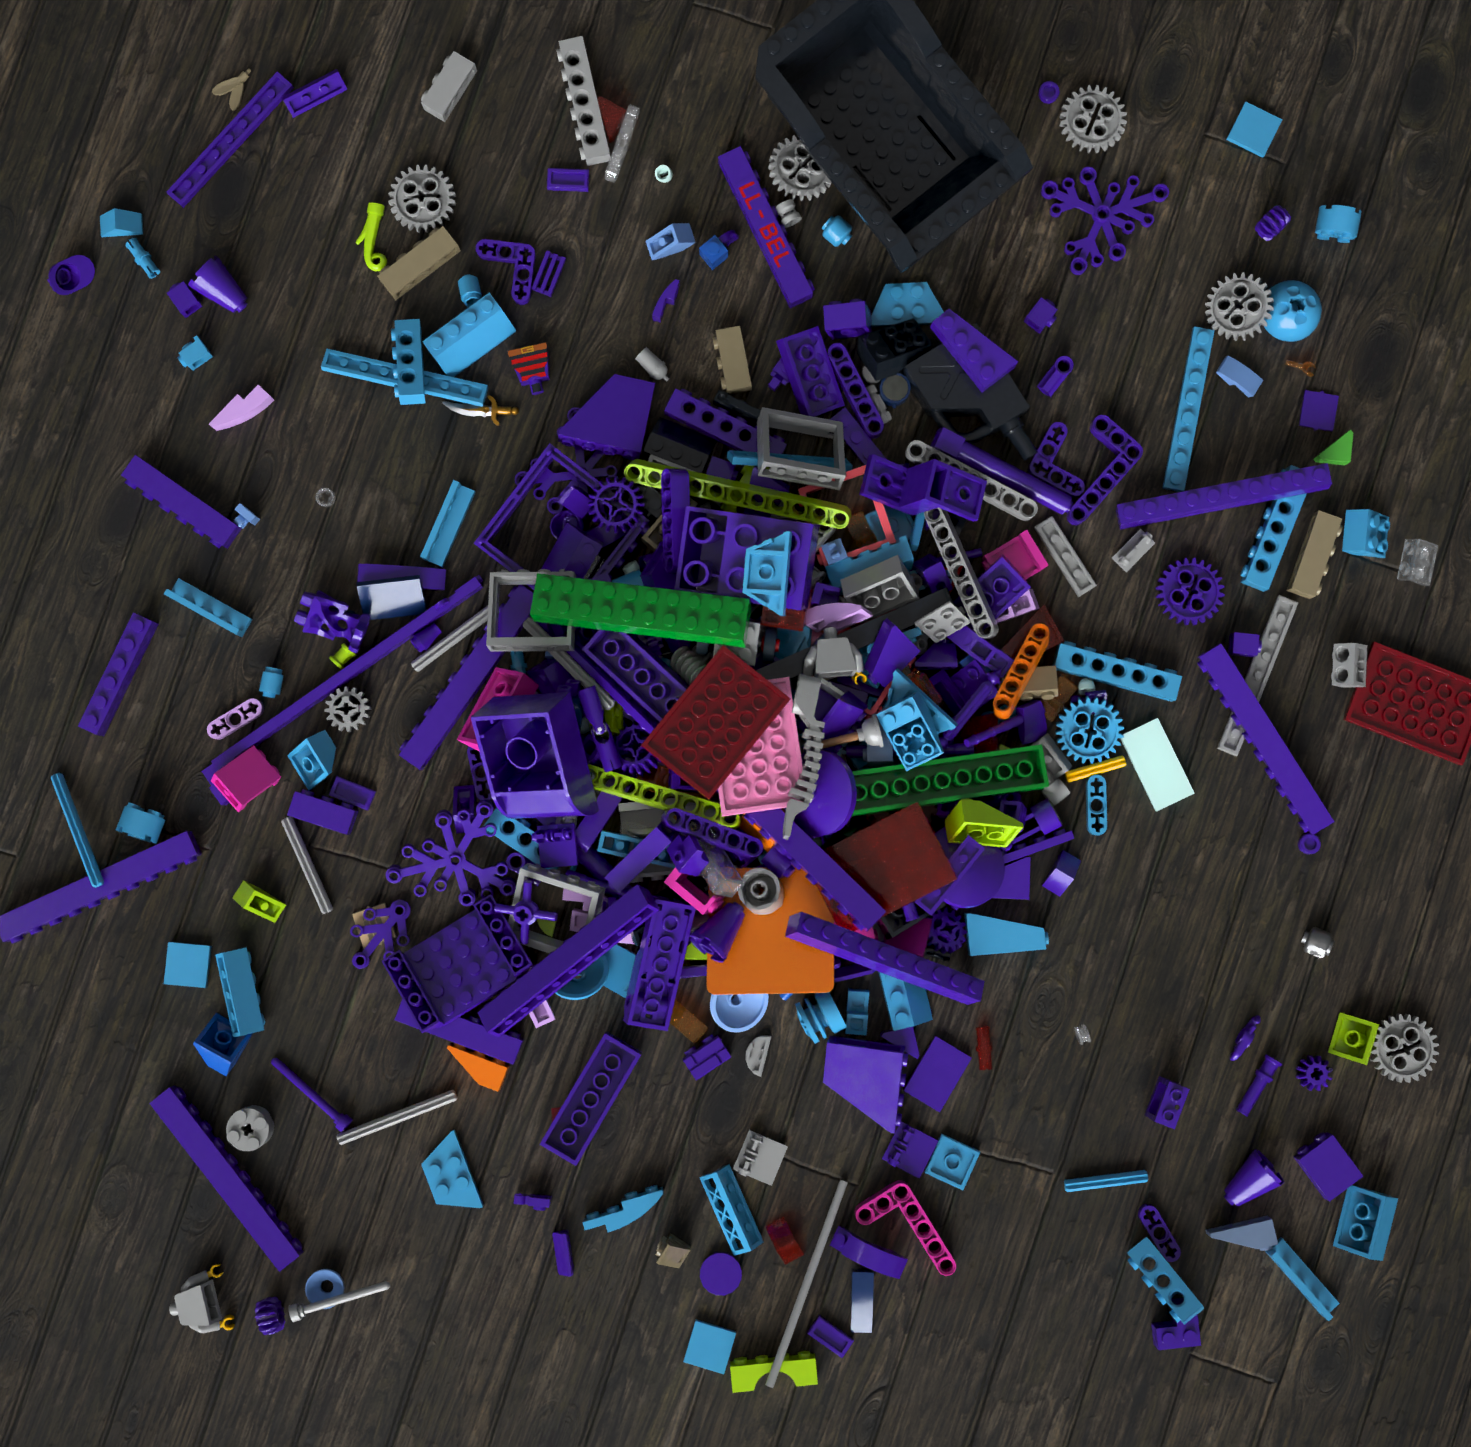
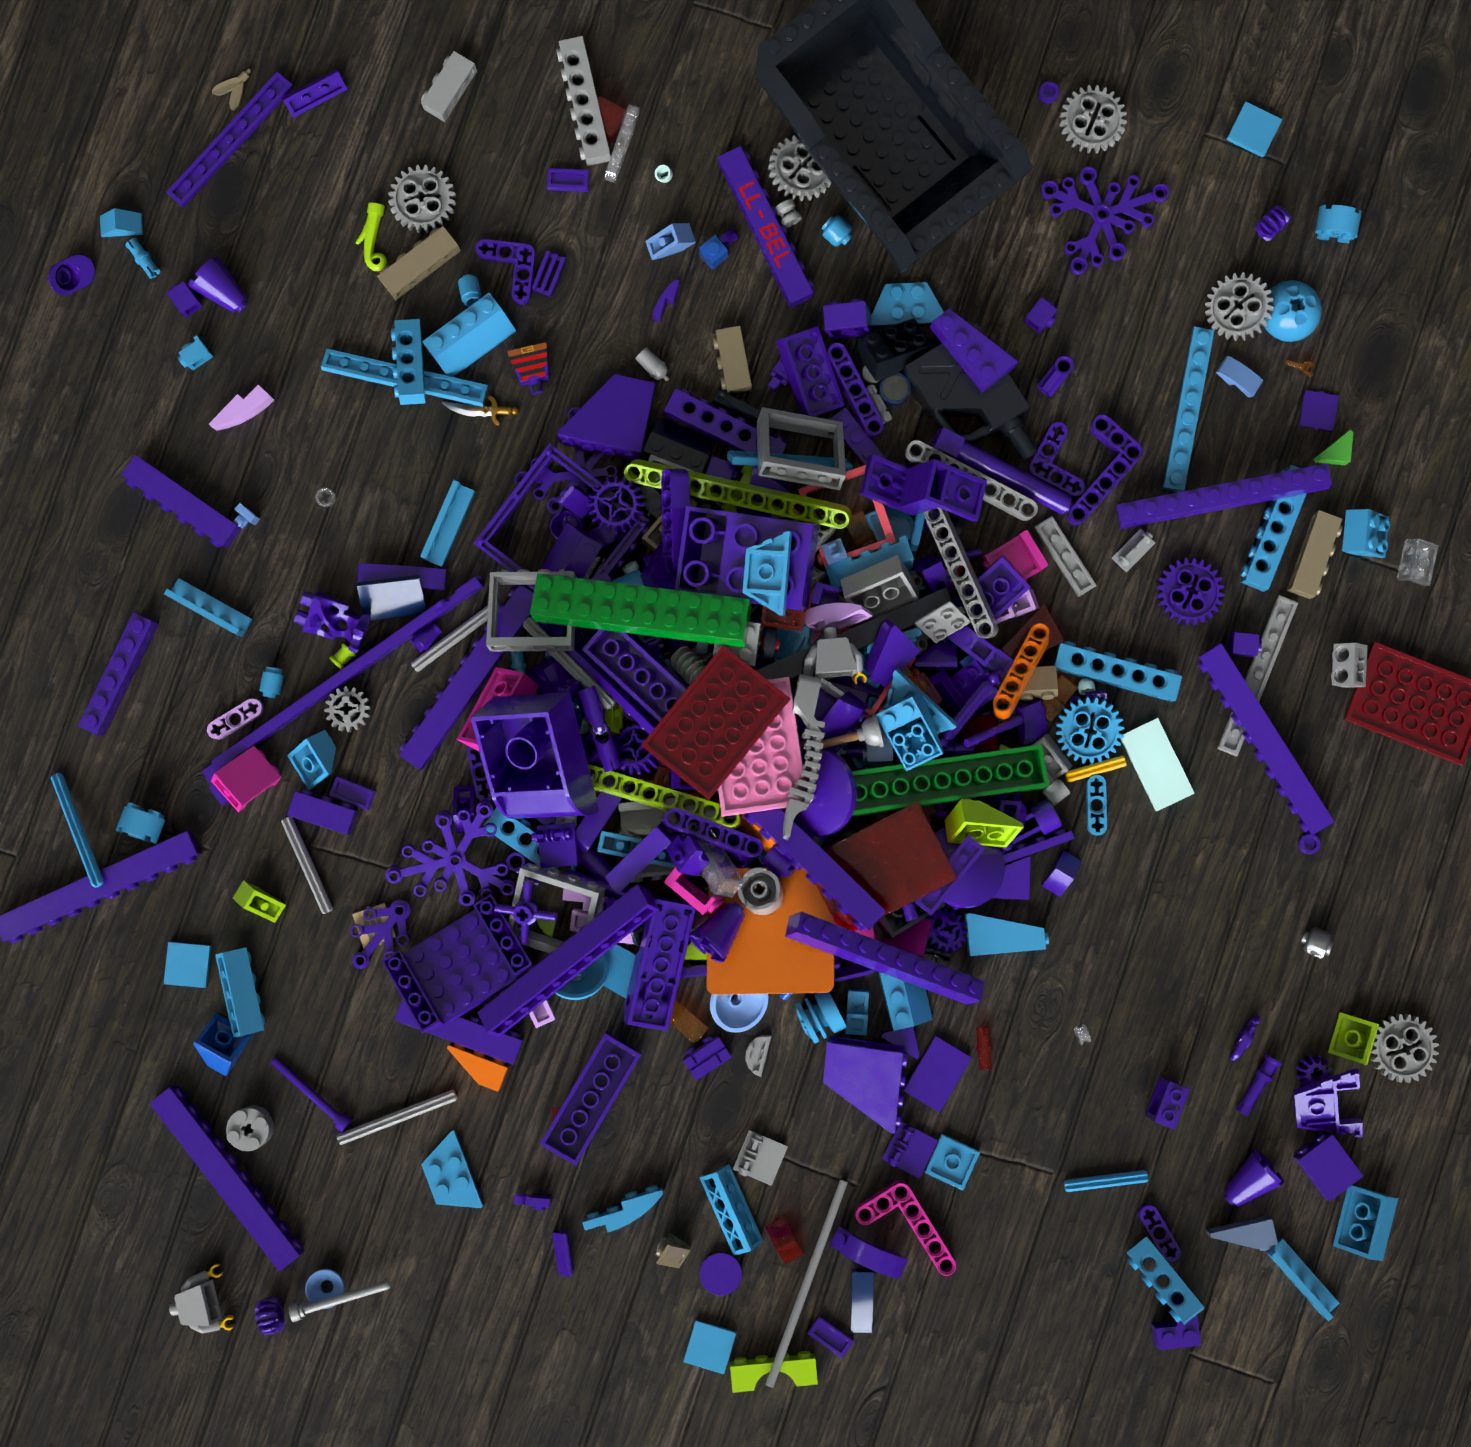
(1318, 1105): none -> dark purple wing

